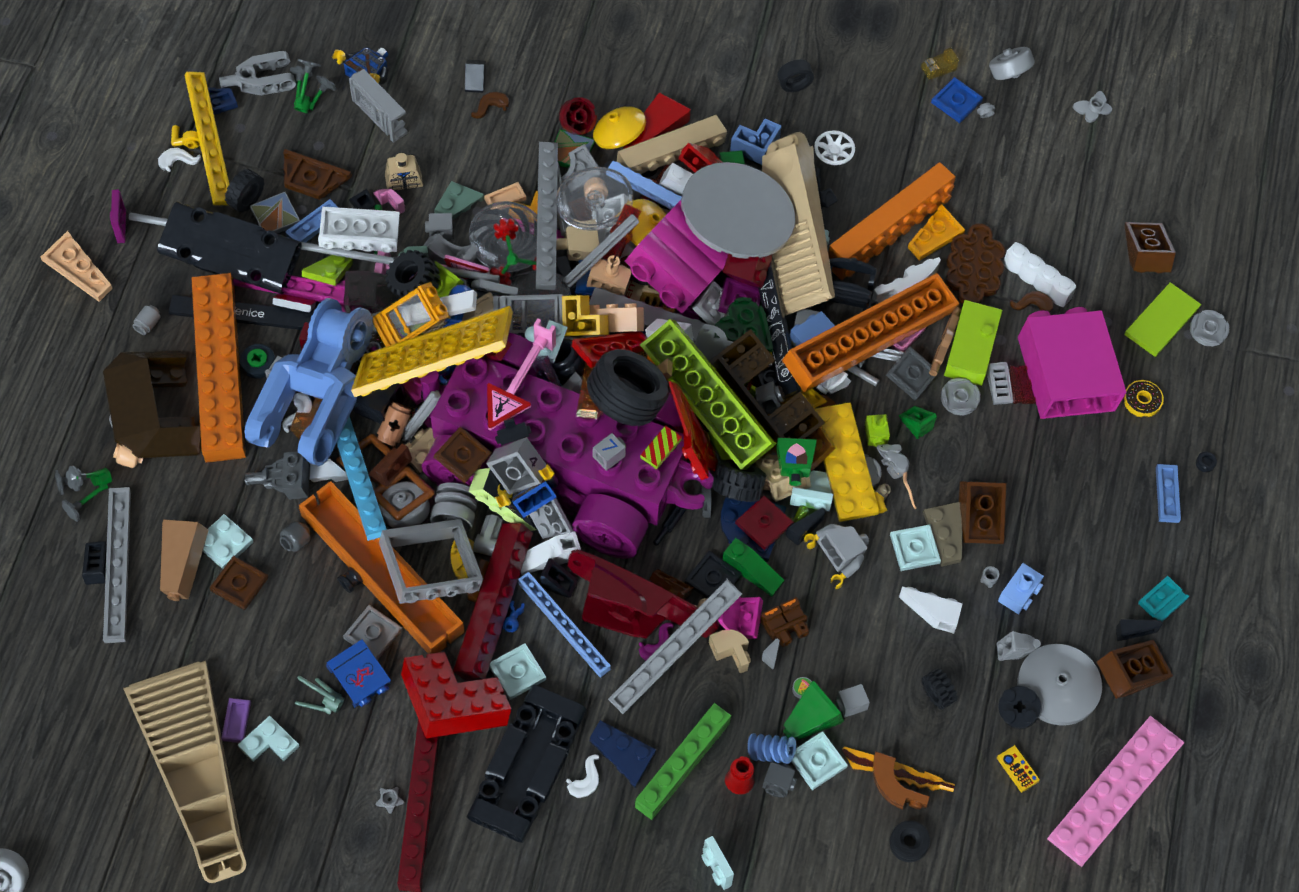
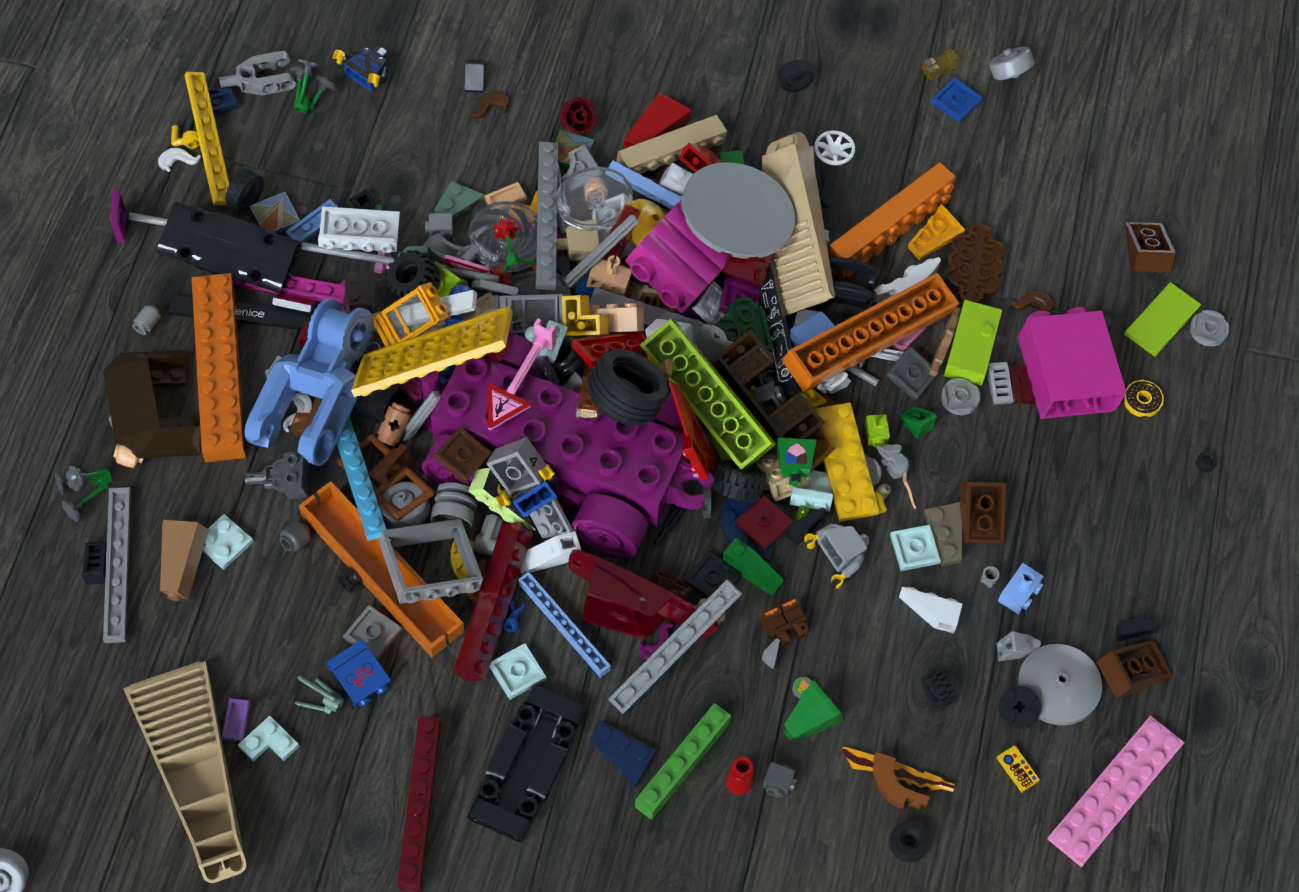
(76, 266): light nougat wing -> none
(239, 582): reddish brown plate -> none
(251, 365): black wheel -> none
(311, 176): reddish brown wing -> none
(327, 471): white slope -> none
(328, 270): lime wing -> none
(377, 104): light grey door -> none
(389, 793): light grey plate -> none
(392, 197): bright pink slope -> none
(403, 172): tan torso -> none
(420, 447): tan bracket -> none
(451, 706): red piece -> none
(512, 432): black piece -> none
(557, 579): black slope -> none
(587, 786): white piece -> none
(609, 451): light grey brick -> none
(619, 127): yellow dish -> none
(661, 447): tile -> none
(715, 859): light aqua plate -> none
(731, 643): tan brick -> none
(743, 616): dark pink bracket -> none
(754, 143): medium blue brick -> none
(771, 748): medium blue piece -> none
(818, 760): light aqua plate -> none
(852, 701): light grey brick -> none
(986, 110): light grey plate -> none
(1037, 273): white brick -> none
(1094, 107): light grey animal -> none
(1163, 599): teal plate -> none
(1168, 493): medium blue plate -> none

